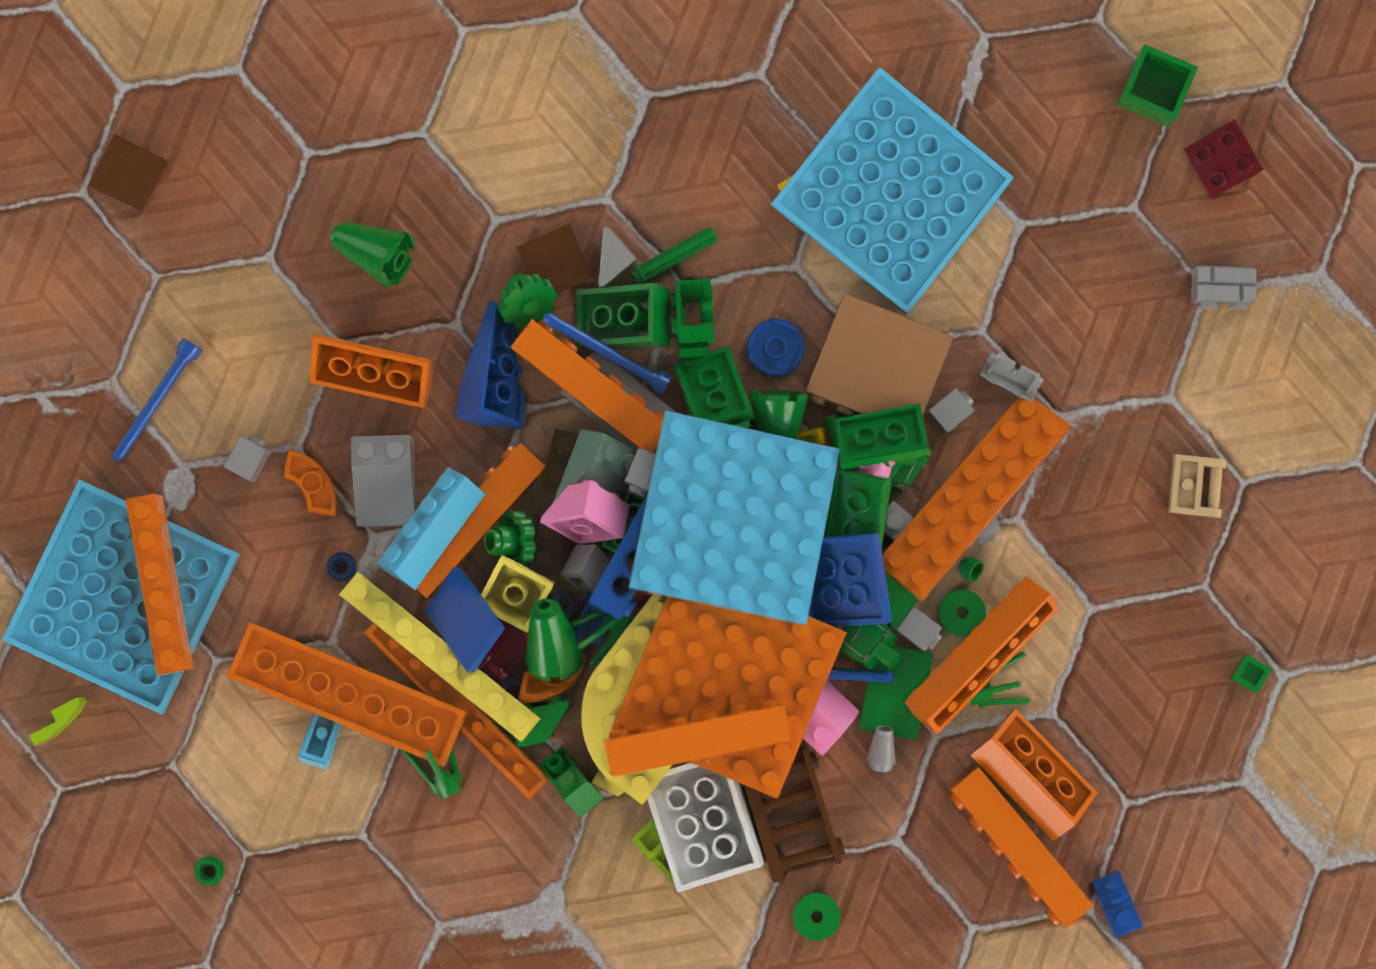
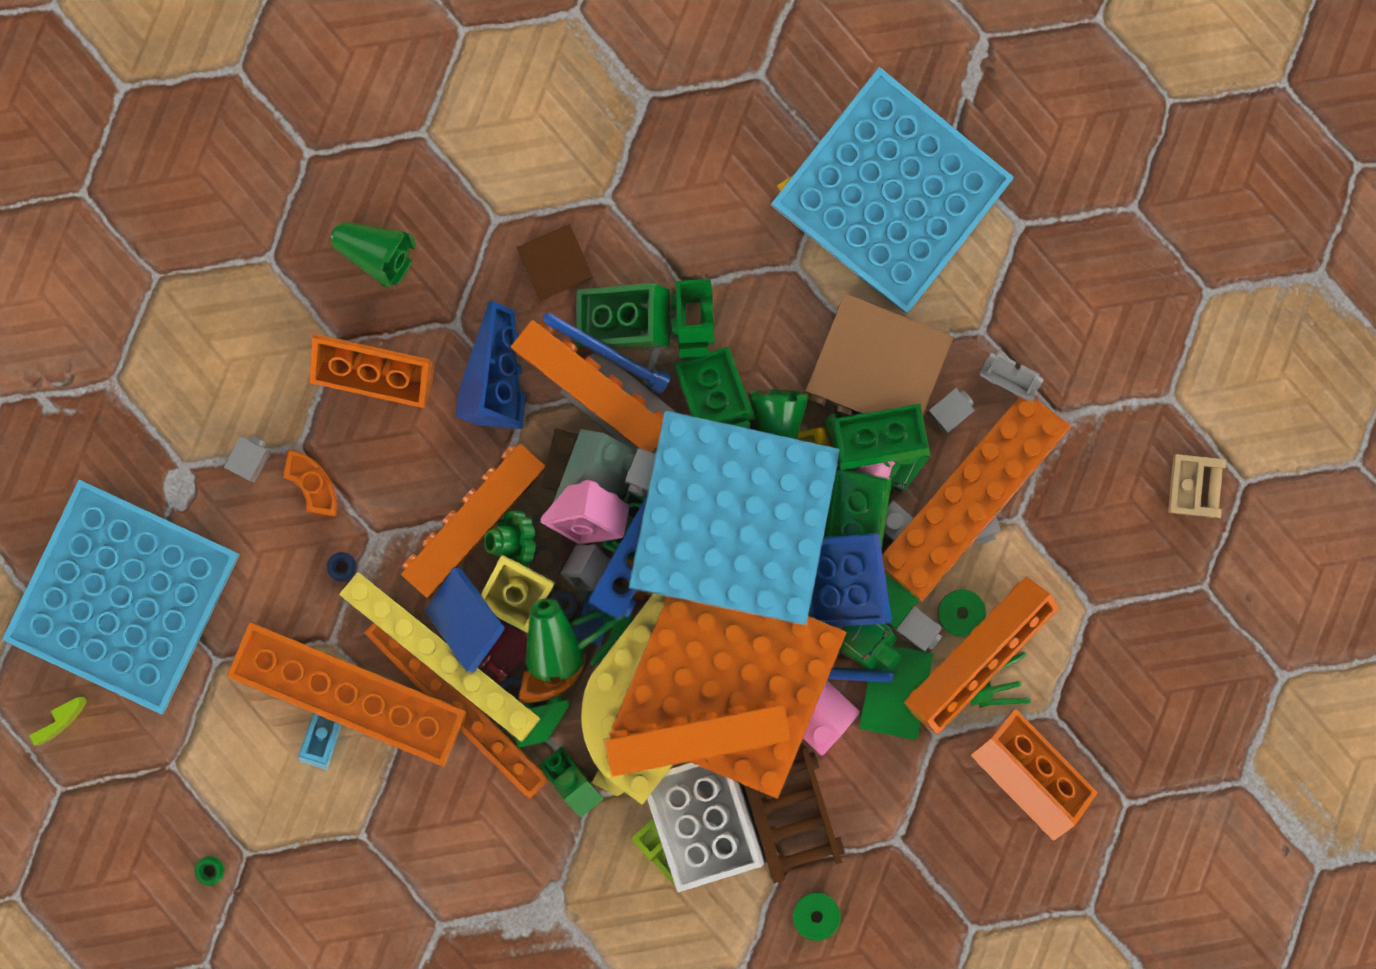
(128, 173): reddish brown tile -> none
(159, 584): orange brick -> none
(186, 353): blue piece -> none
(383, 479): light grey slope -> none
(431, 528): medium azure slope -> none
(444, 782): green plant -> none
(526, 299): green plant -> none
(614, 259): light grey slope -> none
(674, 255): green axle -> none
(775, 347): blue tile -> none
(882, 750): light grey cone -> none
(971, 568): green hinge -> none
(1020, 846): orange brick -> none
(1116, 904): blue plate -> none
(1156, 85): green piece -> none
(1223, 159): dark red hinge -> none
(1223, 286): light grey brick -> none
(1250, 673): green plate -> none

